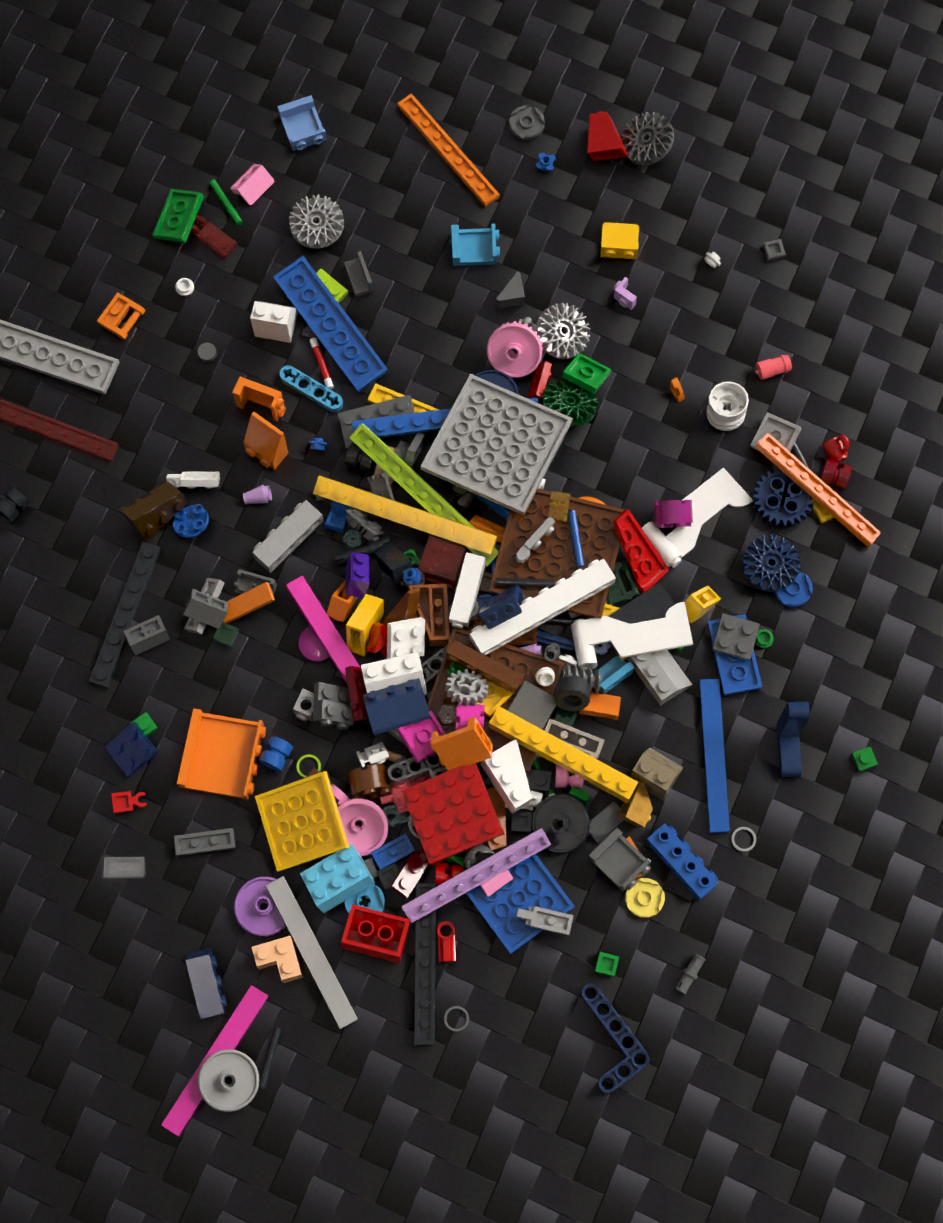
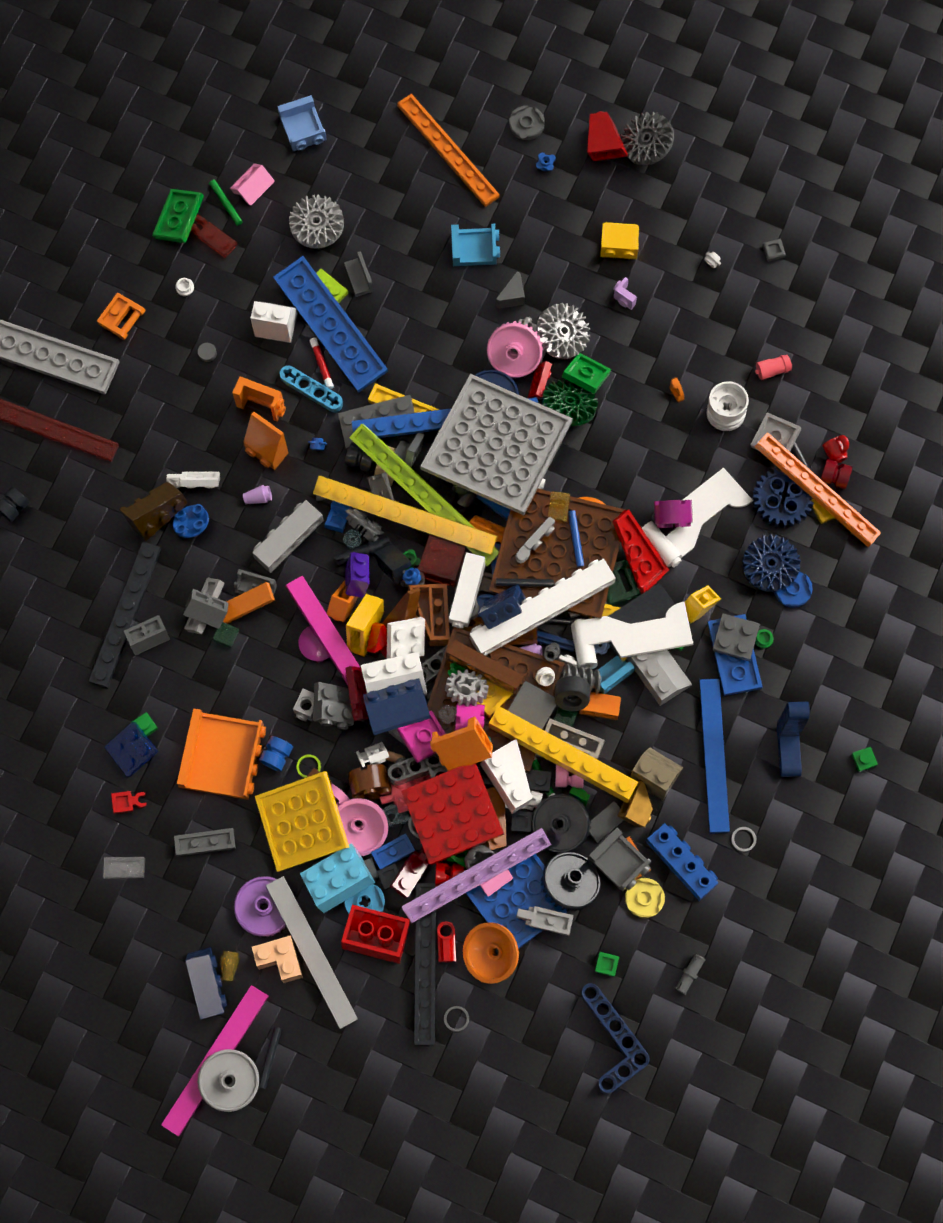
(229, 964): none -> clear yellow cone
(481, 956): none -> orange dish
(571, 881): none -> wheel

